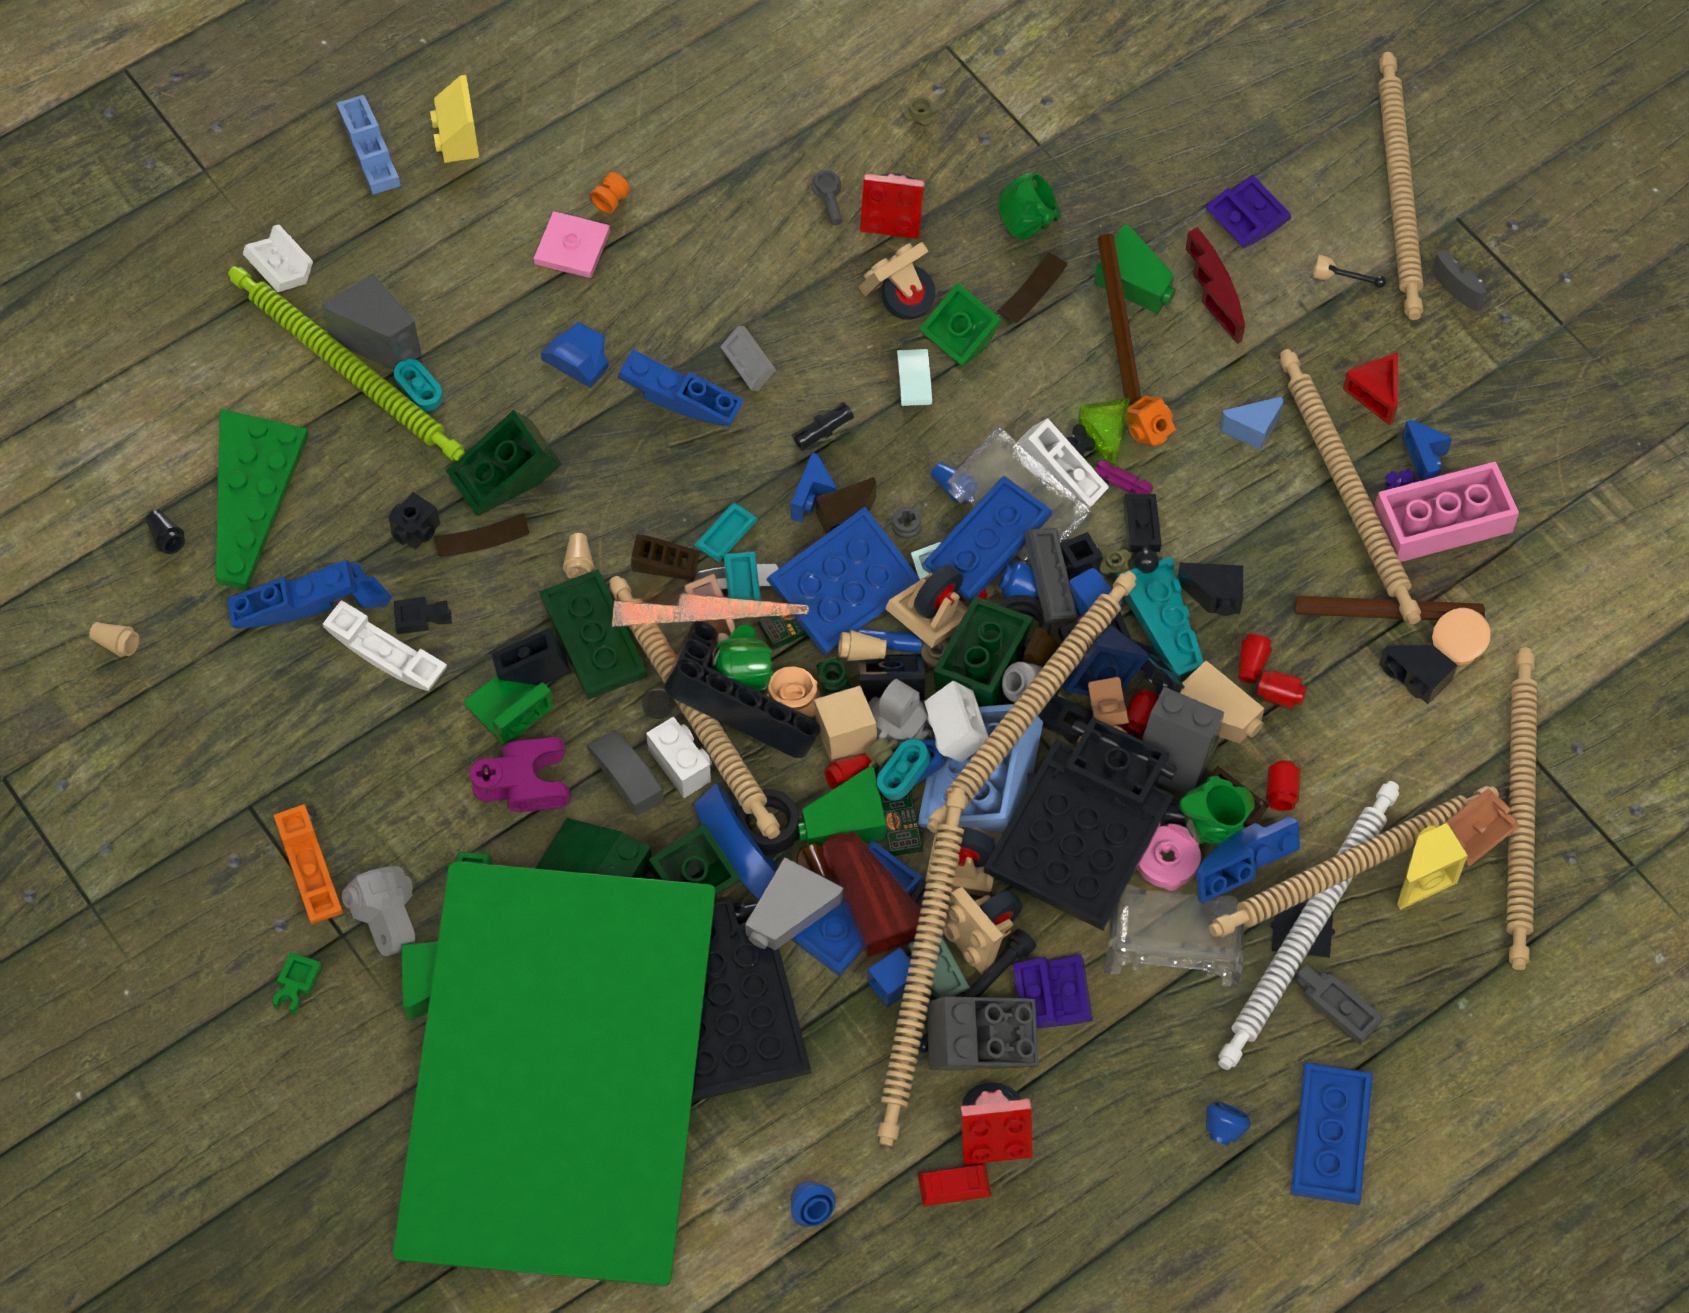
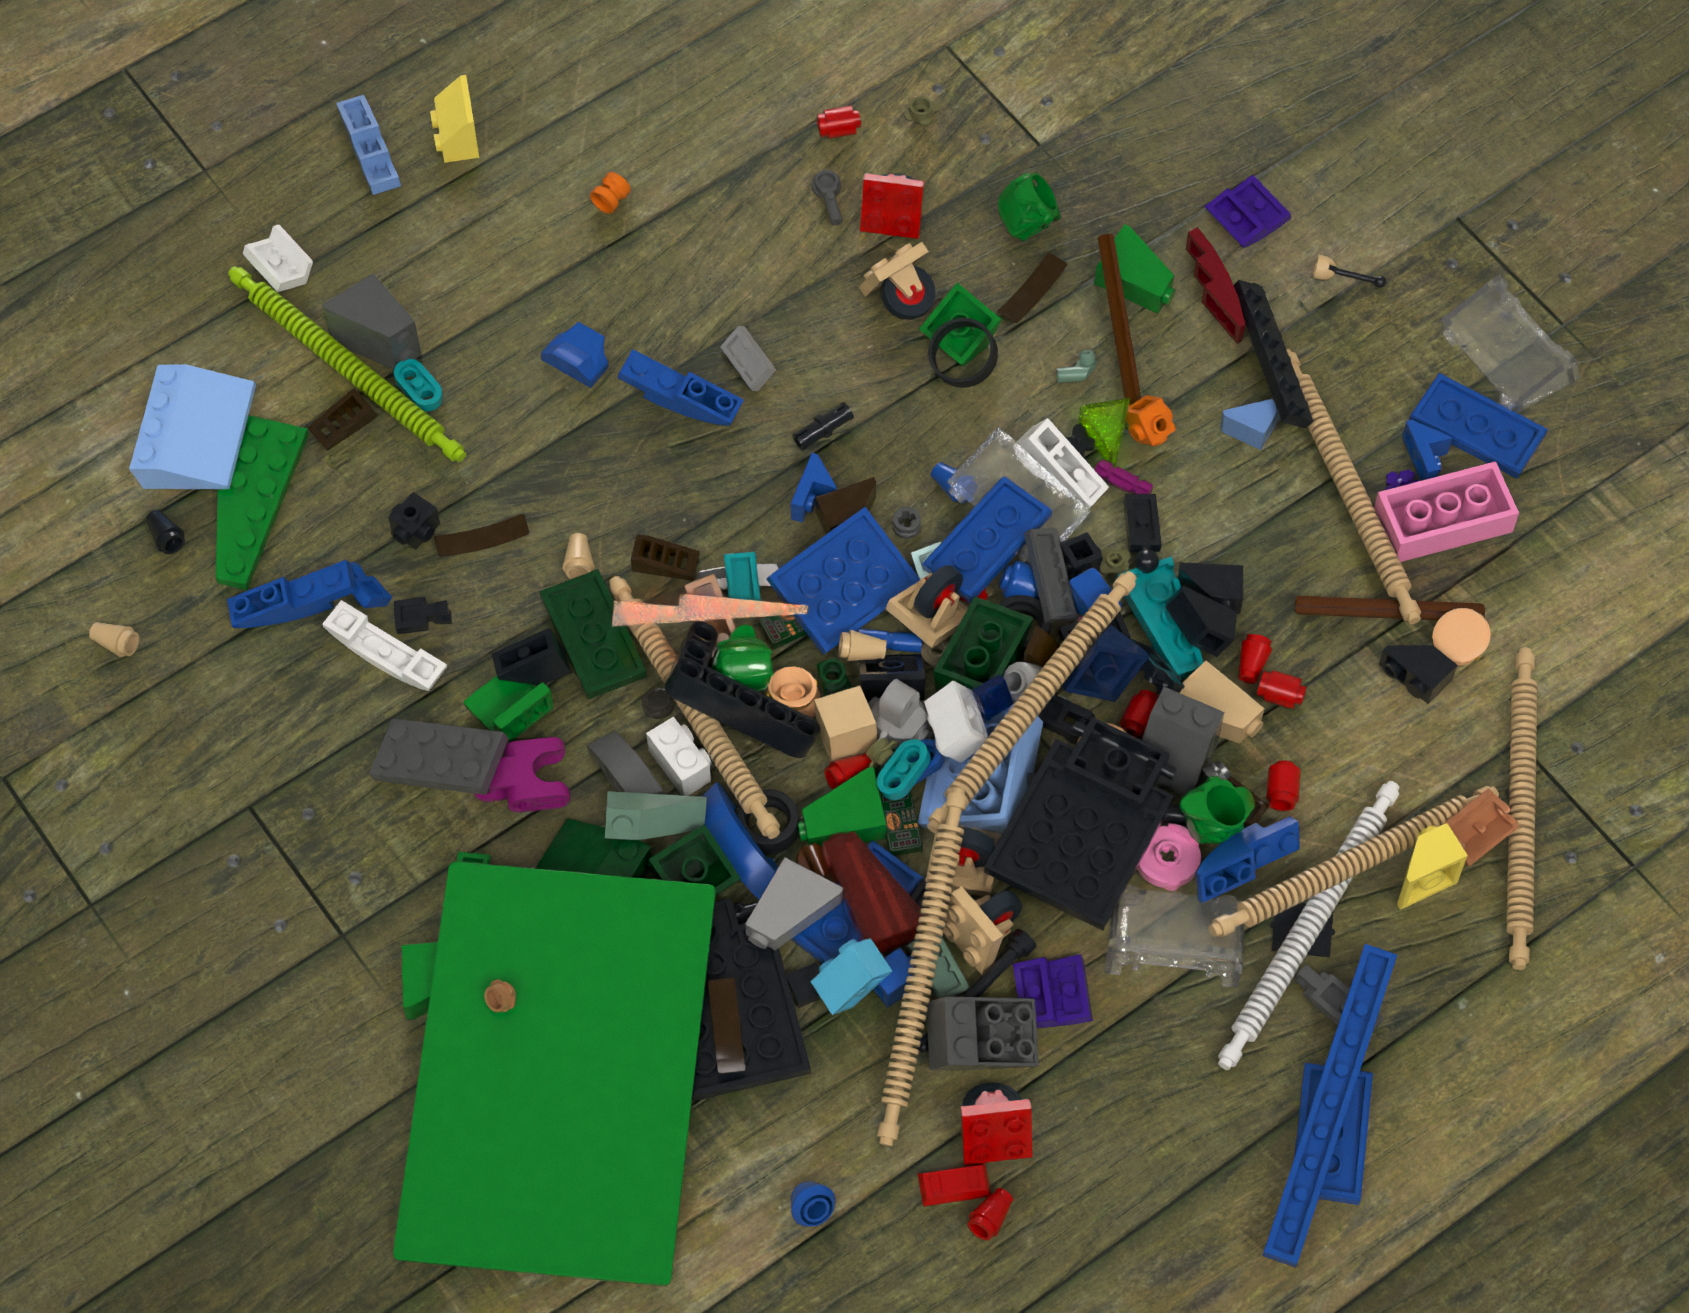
(191, 429): none -> light blue slope
(296, 978): green plate -> none
(308, 864): orange slope -> none
(348, 428): none -> dark brown slope
(379, 900): light grey piece -> none
(439, 756): none -> dark grey plate
(500, 996): none -> medium nougat plate
(503, 464): dark green slope -> none
(572, 244): bright pink plate -> none
(652, 815): none -> sand green slope
(726, 532): teal tile -> none
(726, 1025): none -> dark brown sticker
(801, 985): none -> black tile
(838, 122): none -> red brick
(850, 975): none -> medium azure brick
(914, 377): light aqua slope -> none
(947, 328): none -> black tyre
(990, 1214): none -> red cone
(993, 697): none -> clear blue plate
(1081, 369): none -> sand green arm
(1108, 701): medium nougat slope -> none
(1202, 620): none -> black slope
(1216, 769): none -> flat silver plate
(1226, 1122): blue cone -> none
(1273, 355): none -> black plate
(1329, 1106): none -> blue plate
(1376, 386): red slope -> none
(1400, 186): tan hose -> none
(1462, 286): dark grey slope -> none
(1479, 425): none -> blue tile
(1509, 347): none -> clear windscreen

